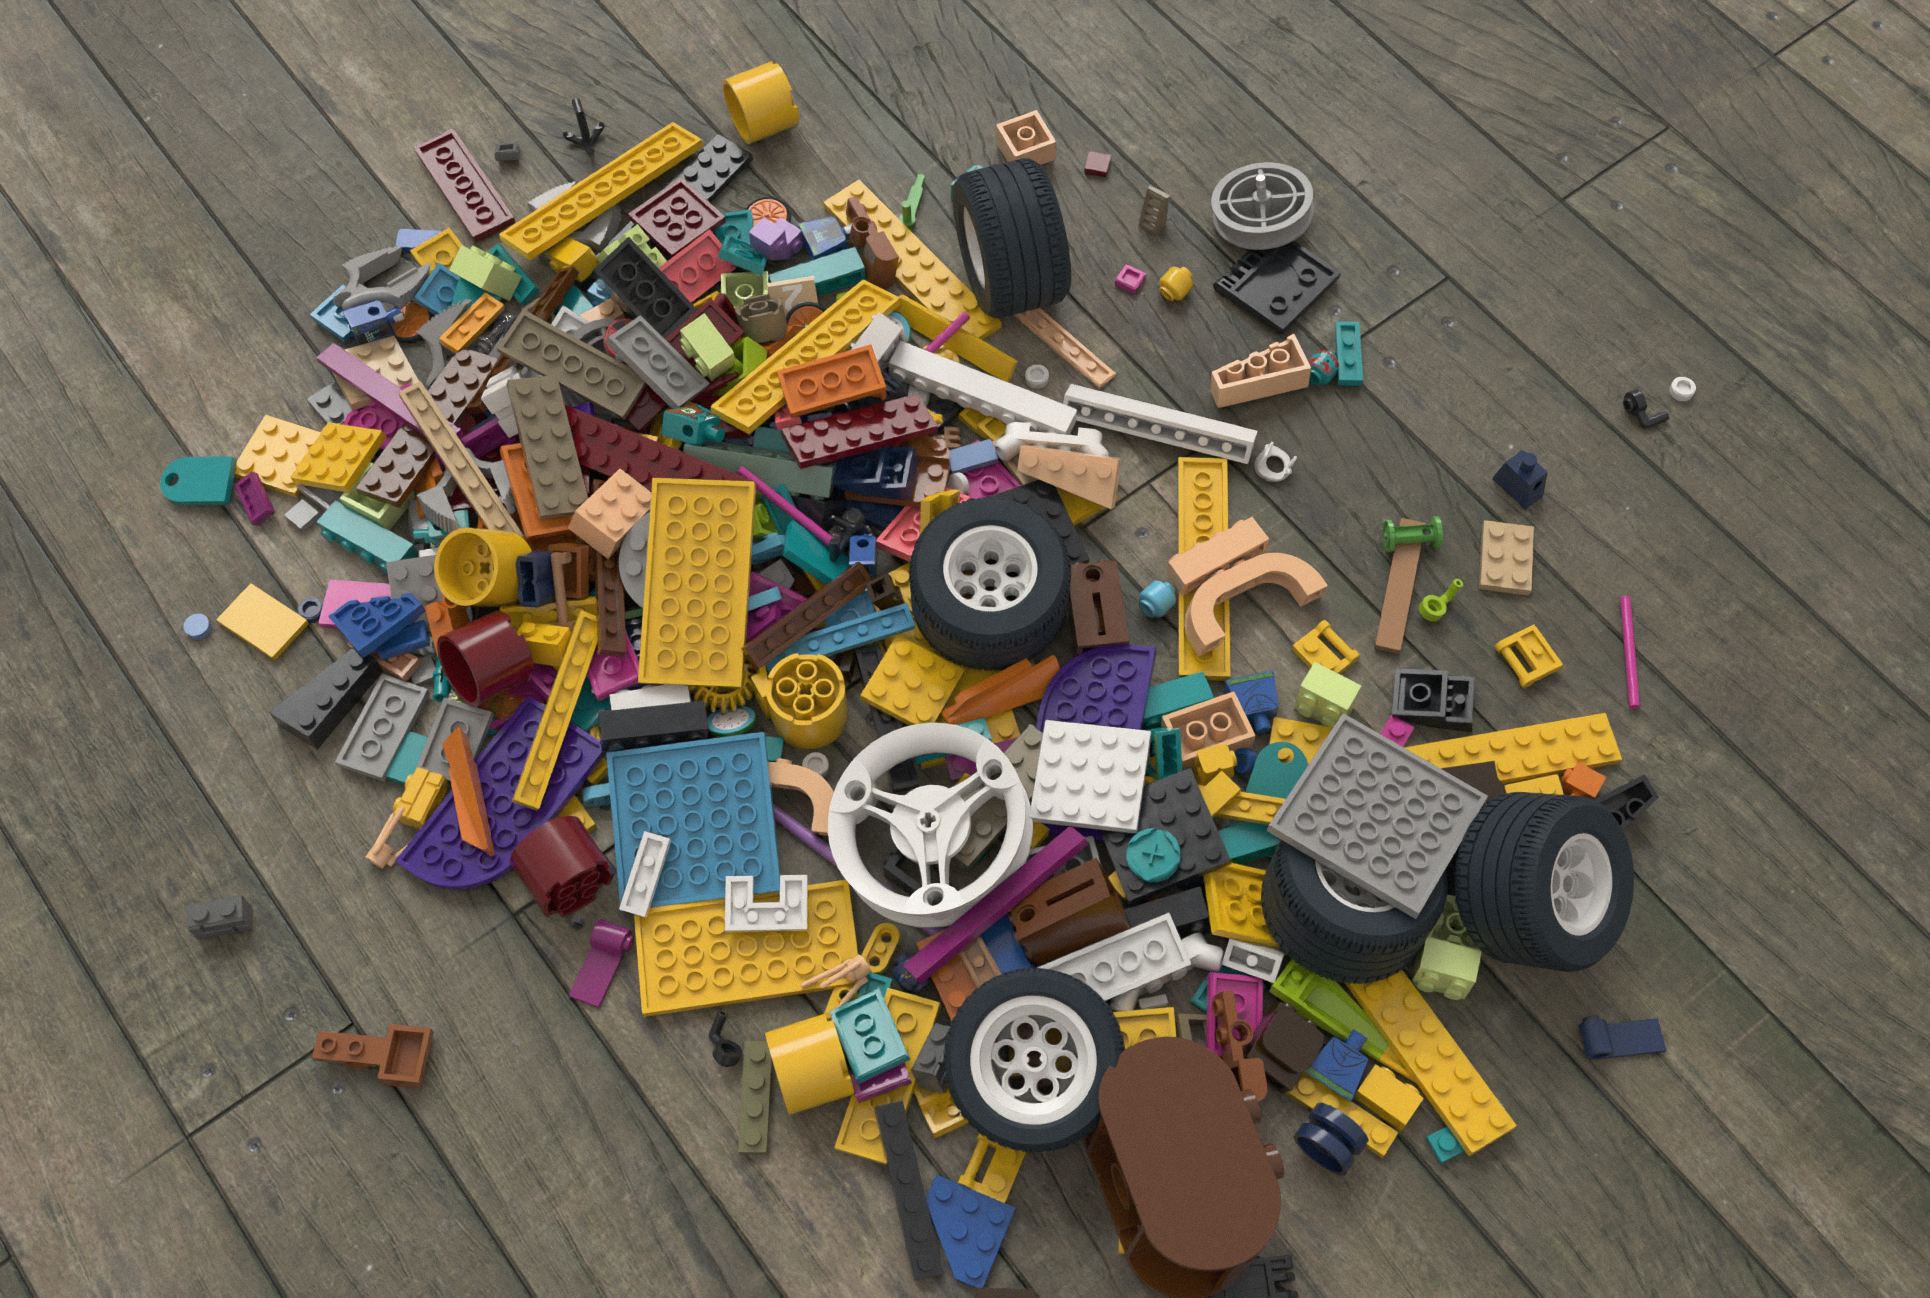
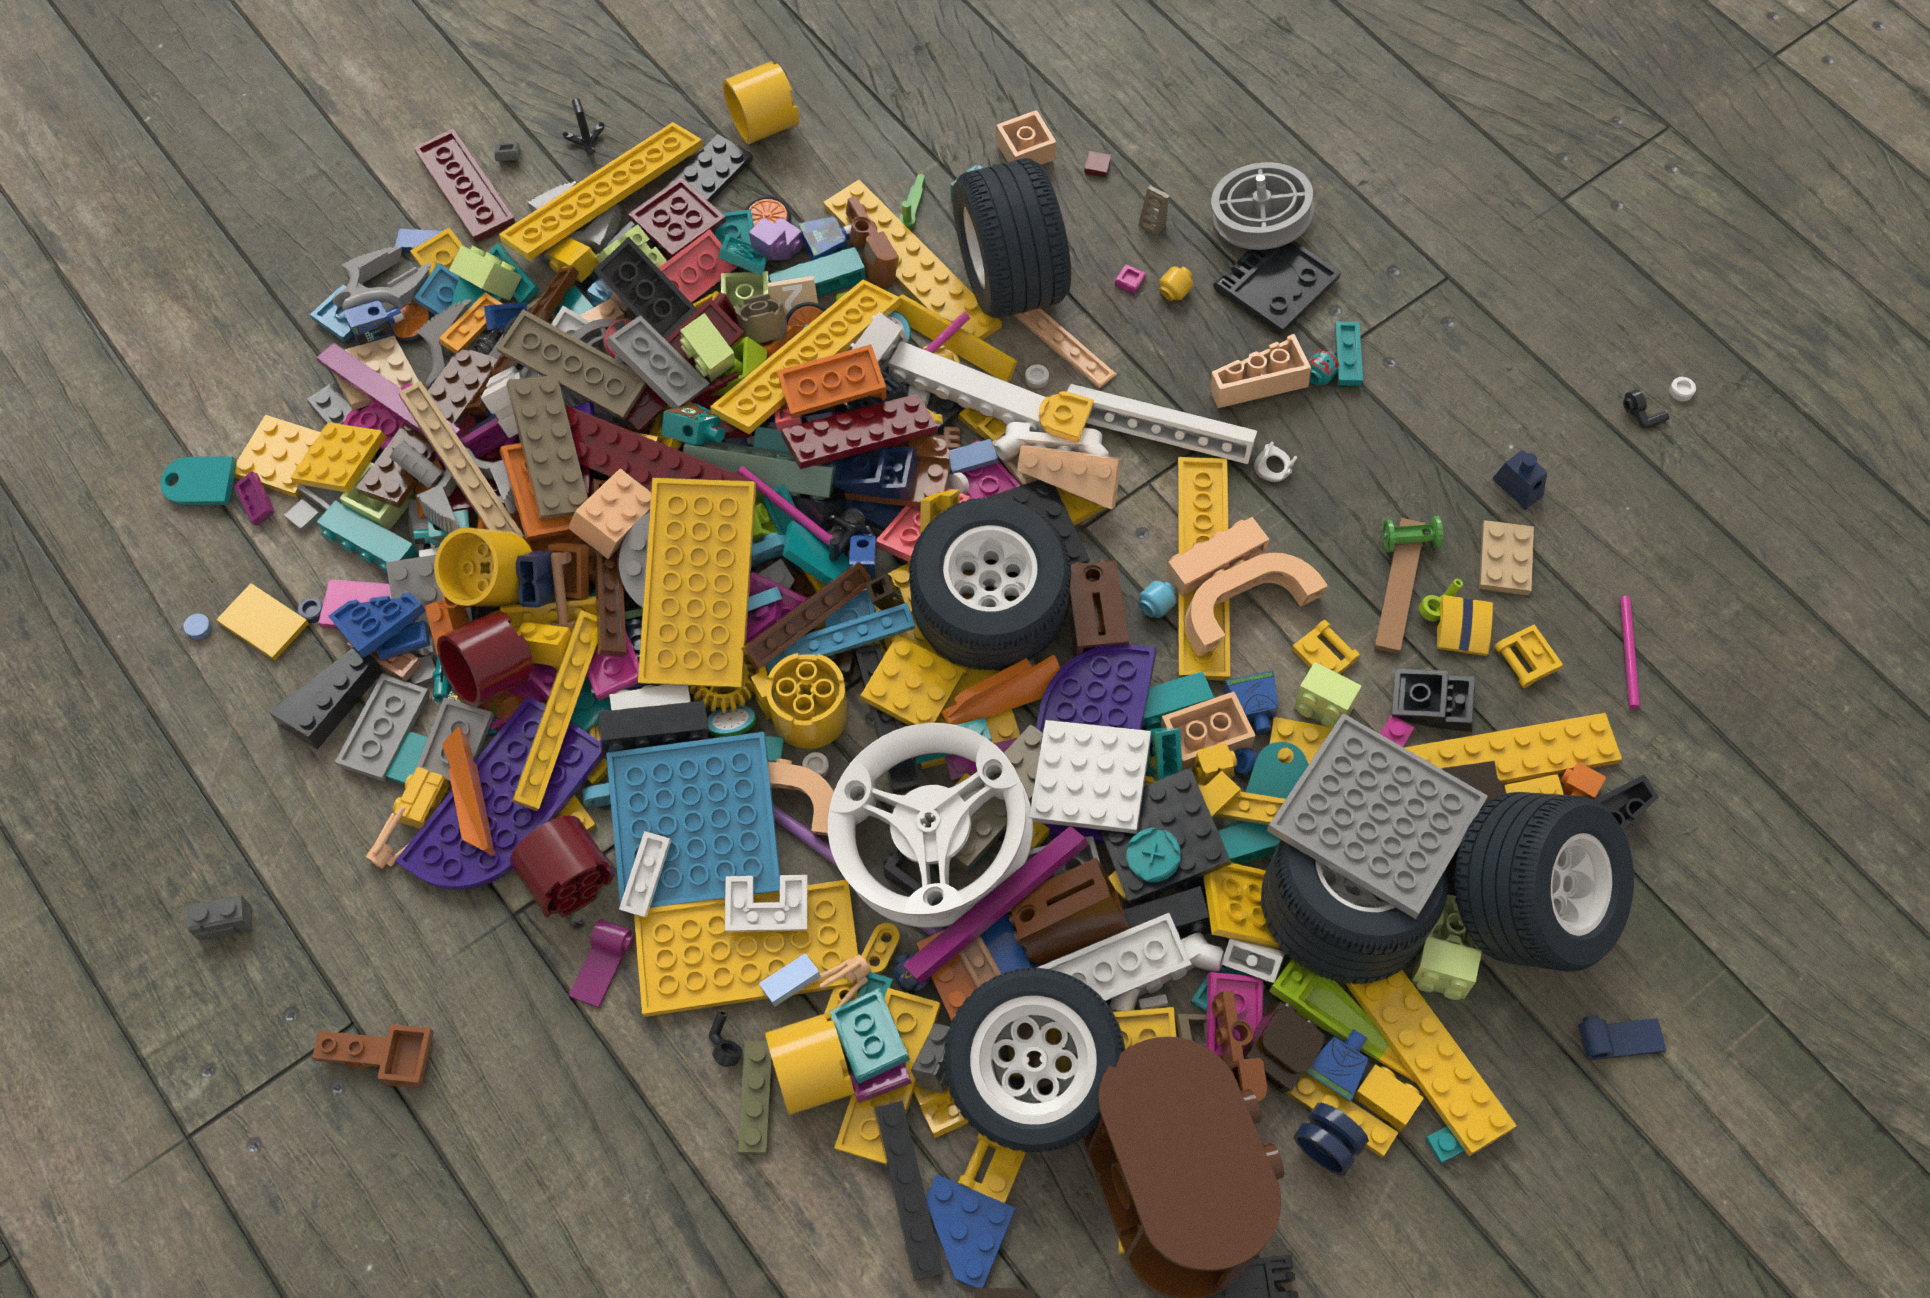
(416, 464): none -> light grey axle
(499, 315): none -> blue tile
(789, 980): none -> light blue tile
(1065, 415): none -> yellow tile
(1464, 625): none -> yellow slope

